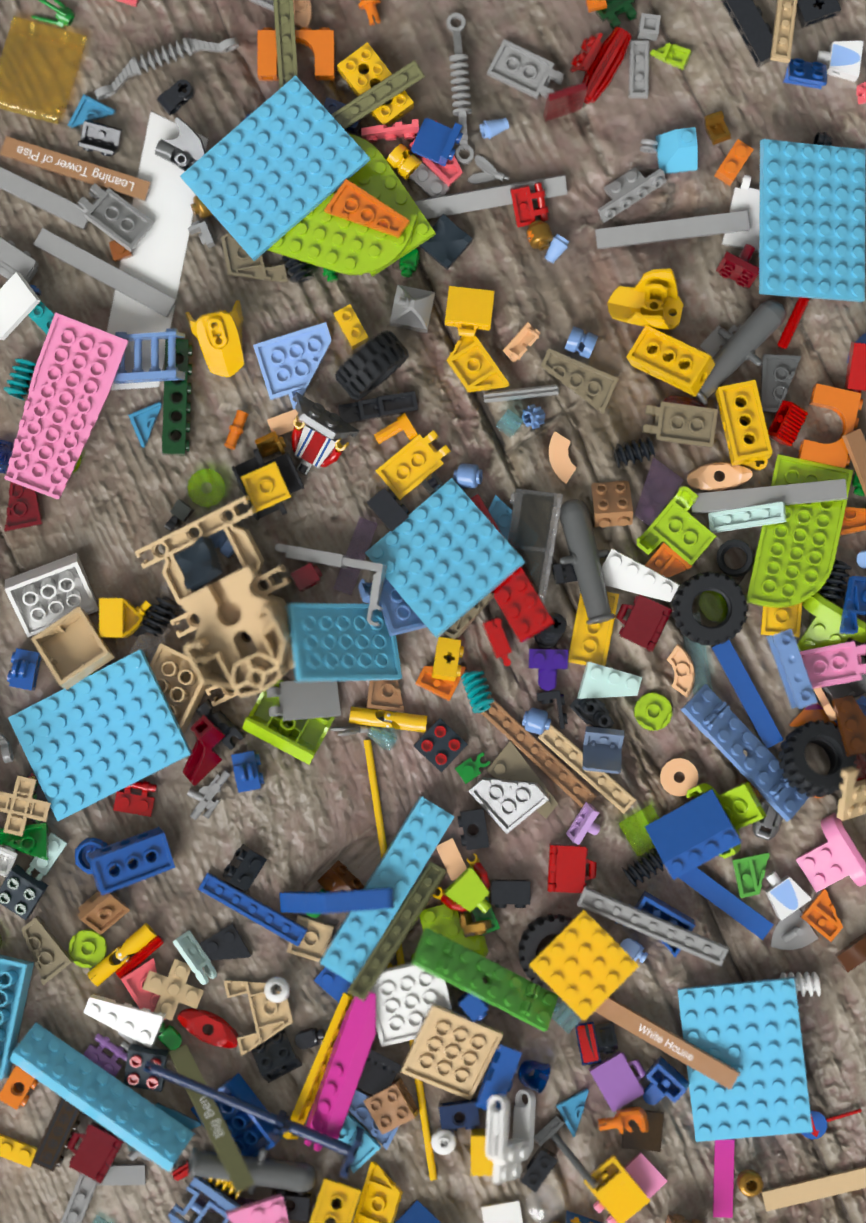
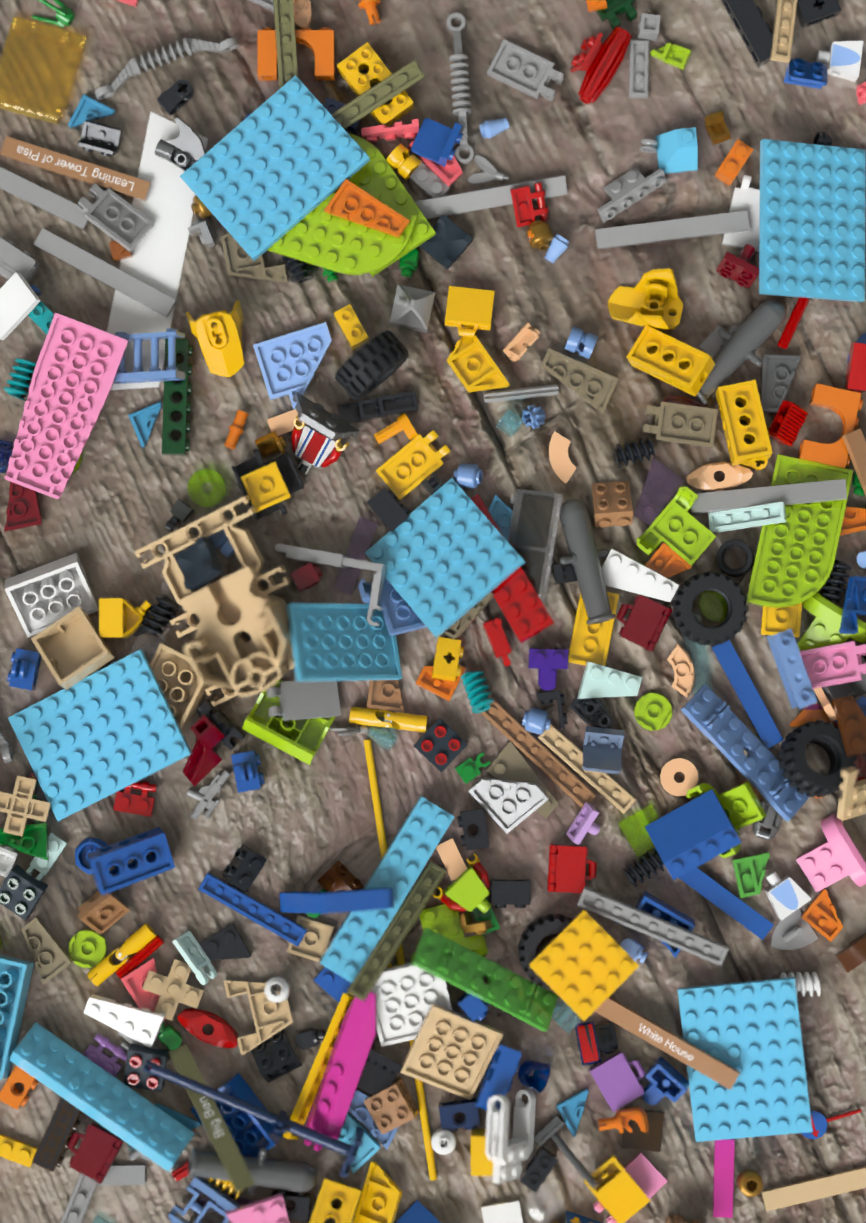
(550, 636): black piece -> none
(565, 101): dark red tile -> none

